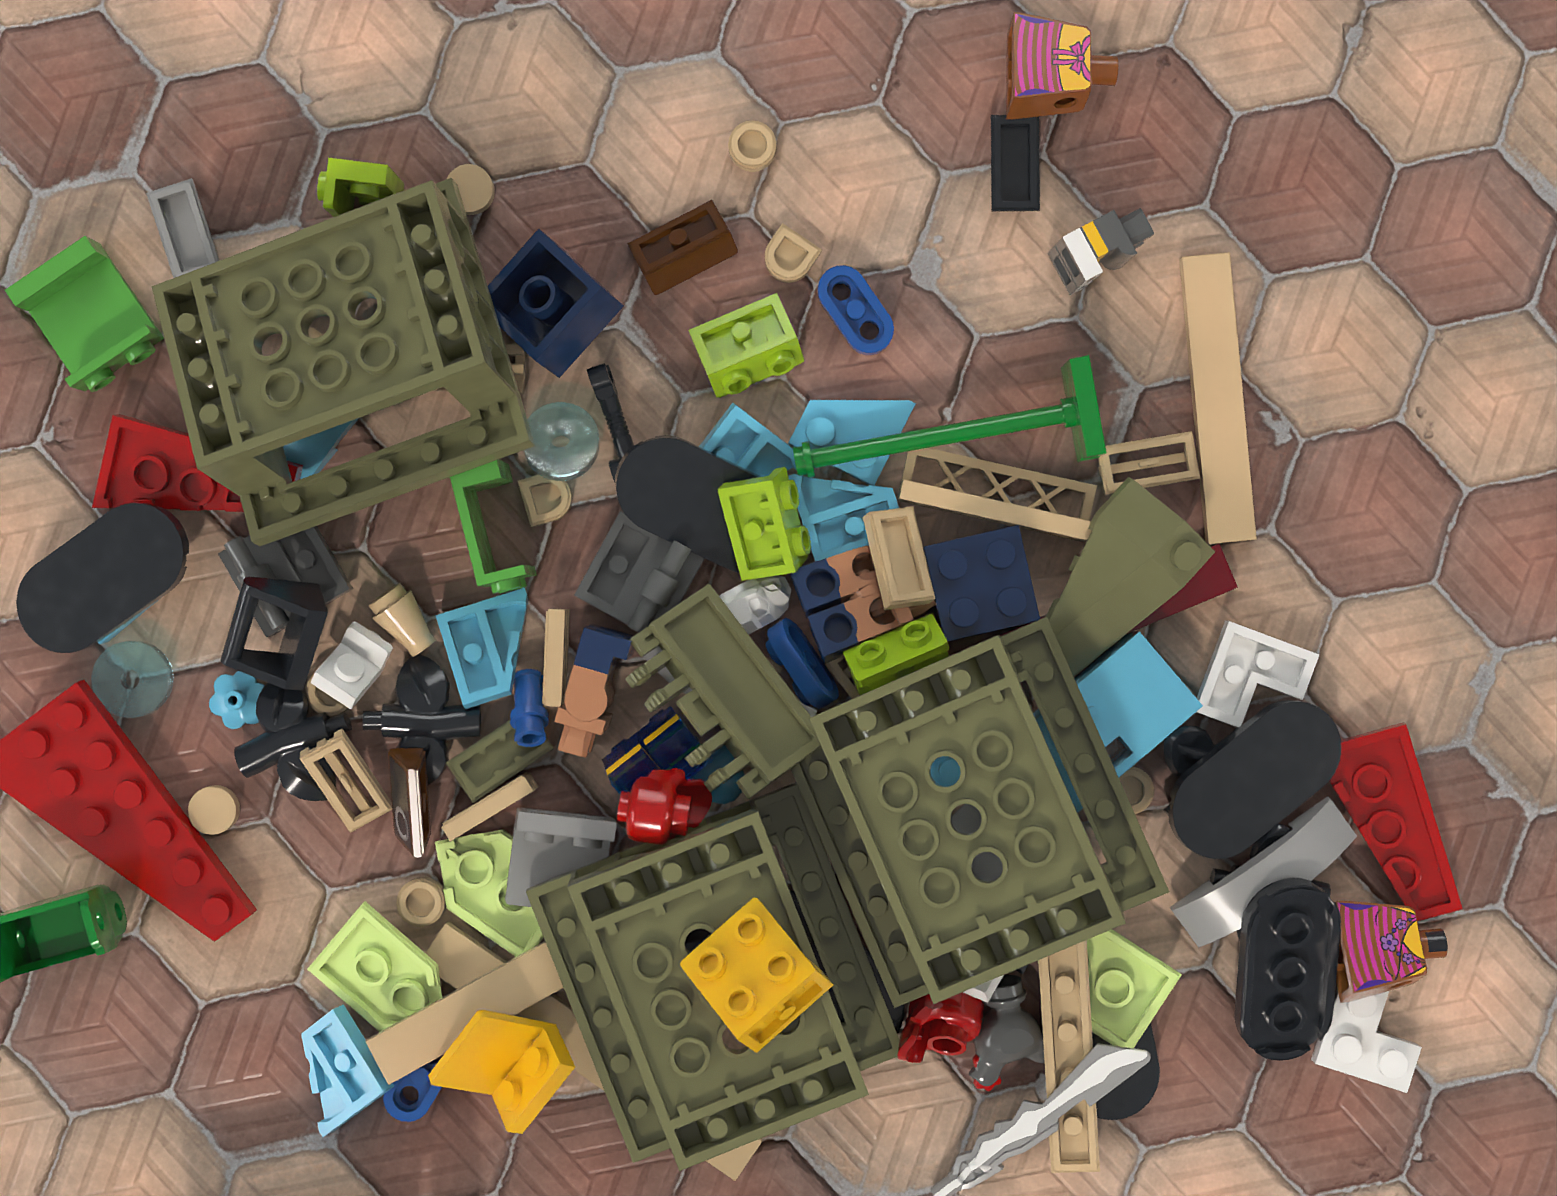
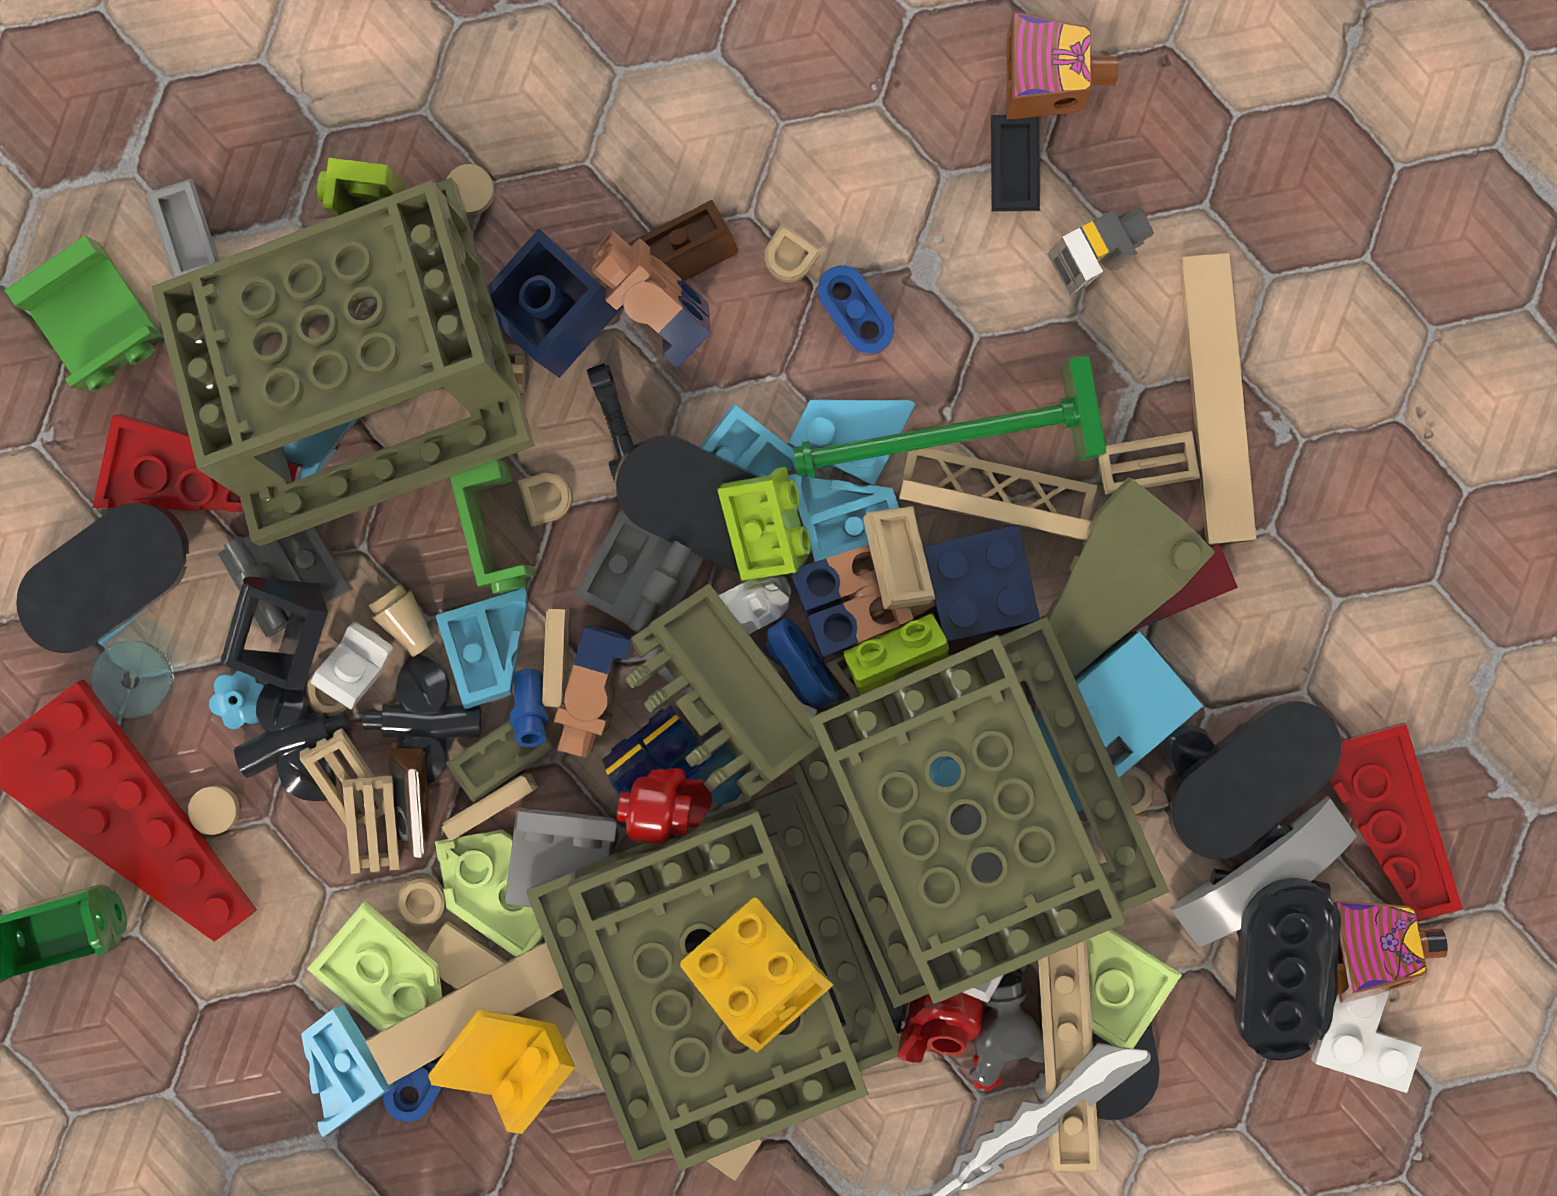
(374, 859): none -> tan tile
(567, 461): clear light blue piece -> none
(652, 295): none -> nougat hips
(747, 346): lime bracket -> none
(752, 146): tan tile -> none
(1249, 659): white plate -> none

